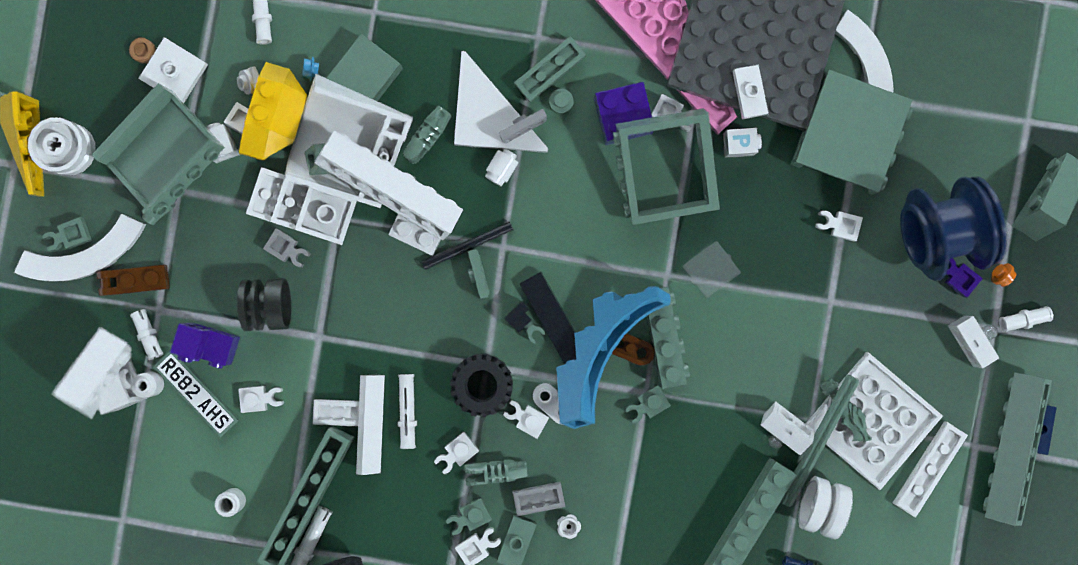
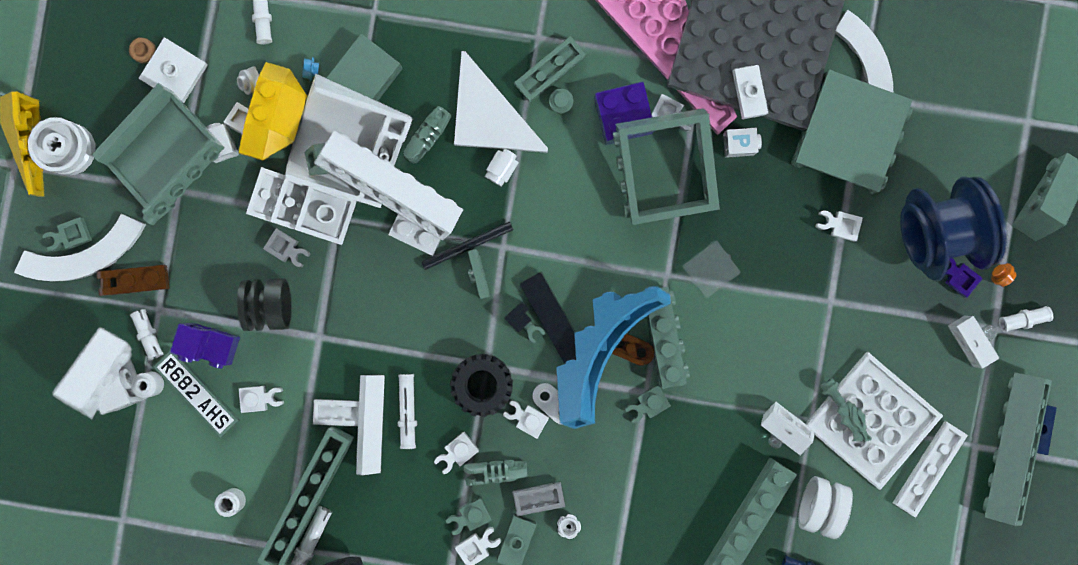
(522, 125): light grey plate -> none
(820, 438): sand green axle -> none

